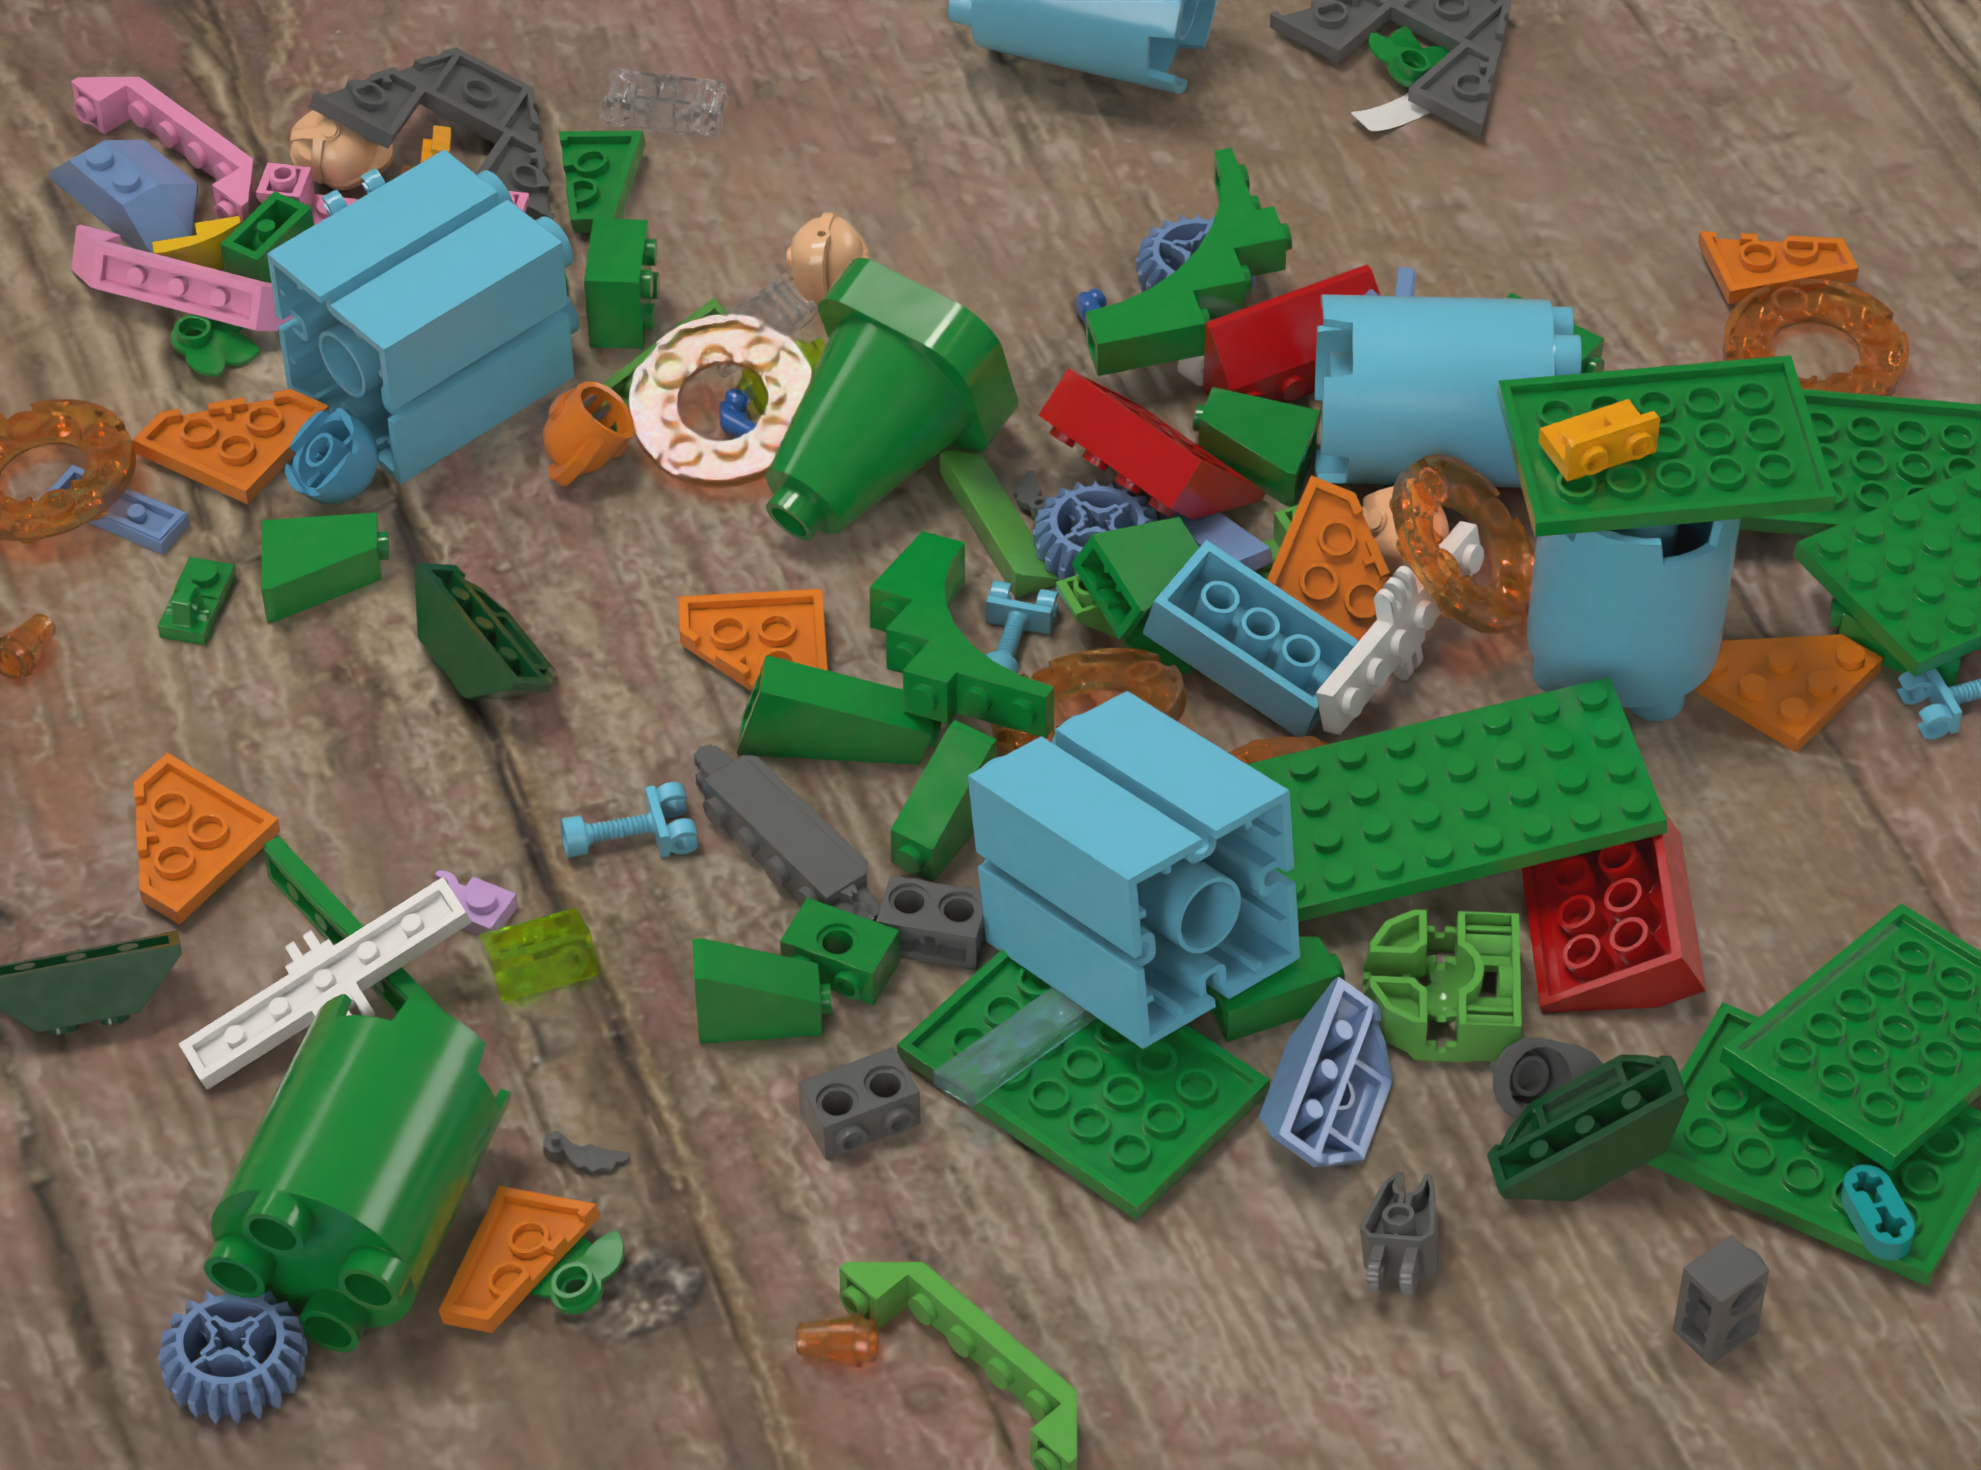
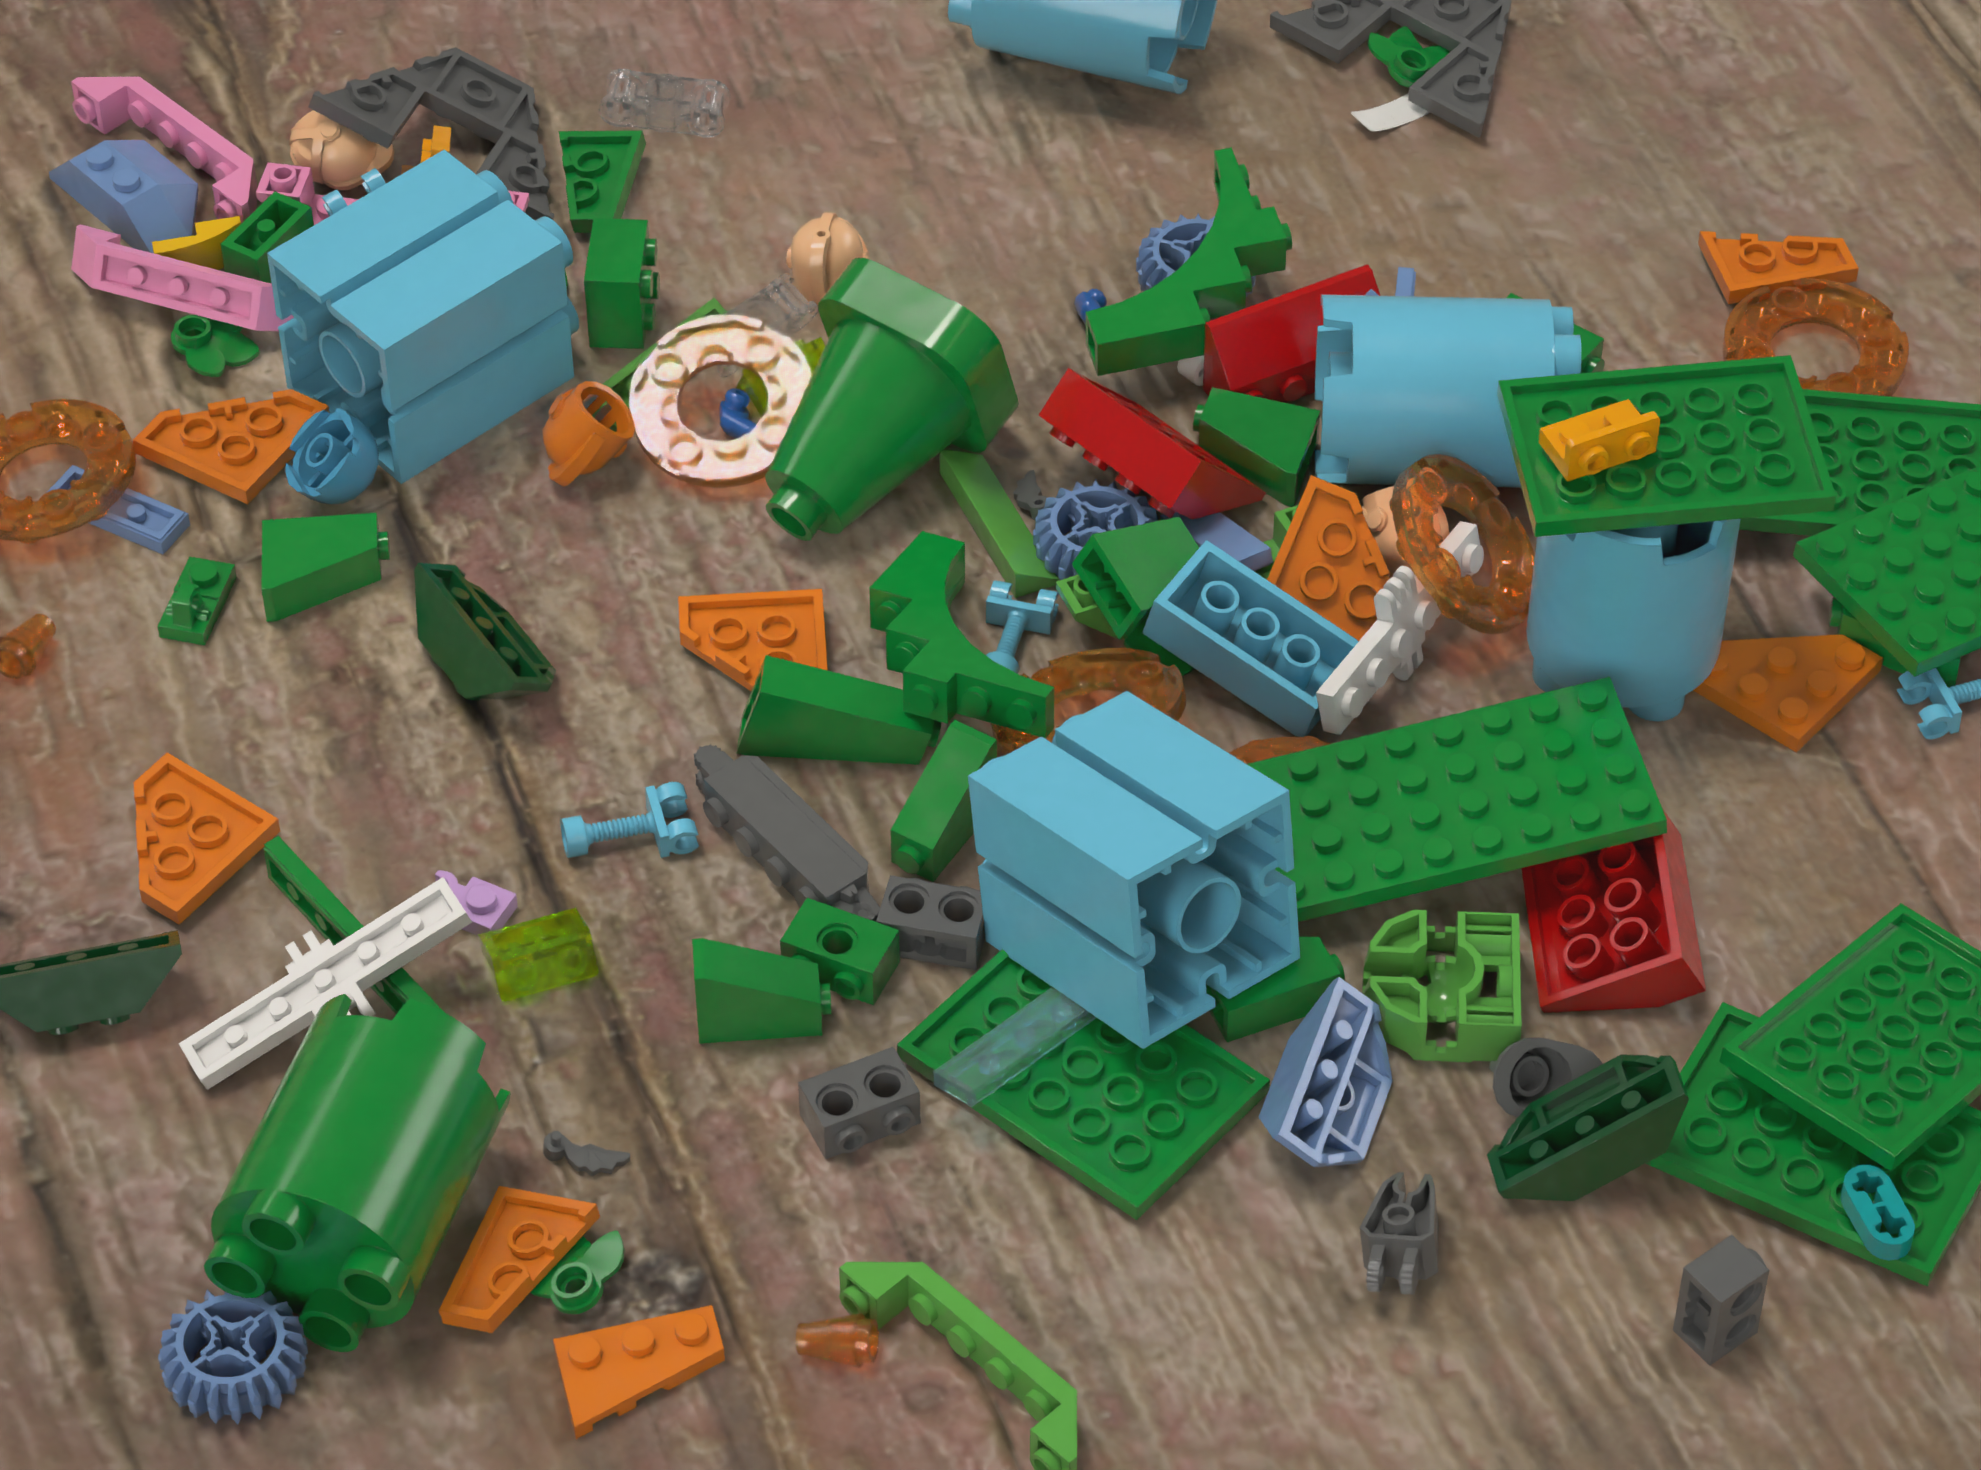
(622, 1363): none -> orange wing

